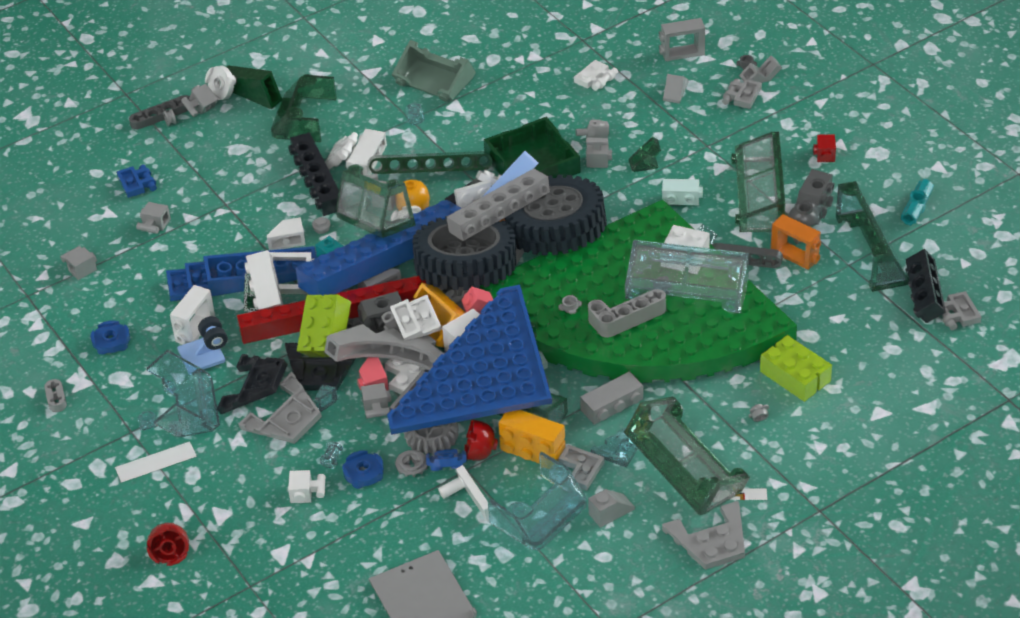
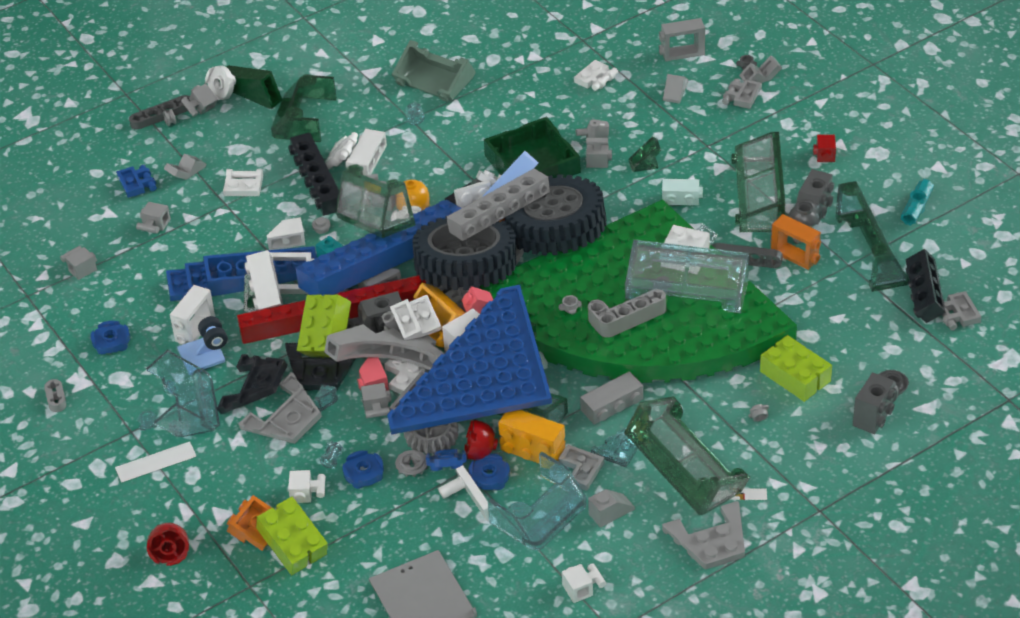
(187, 167): none -> light grey slope
(243, 187): none -> white plate
(244, 523): none -> orange plate
(291, 535): none -> lime piece
(422, 158): dark green beam -> none
(494, 480): none -> blue plate
(580, 583): none -> white brick
(877, 399): none -> dark grey brick

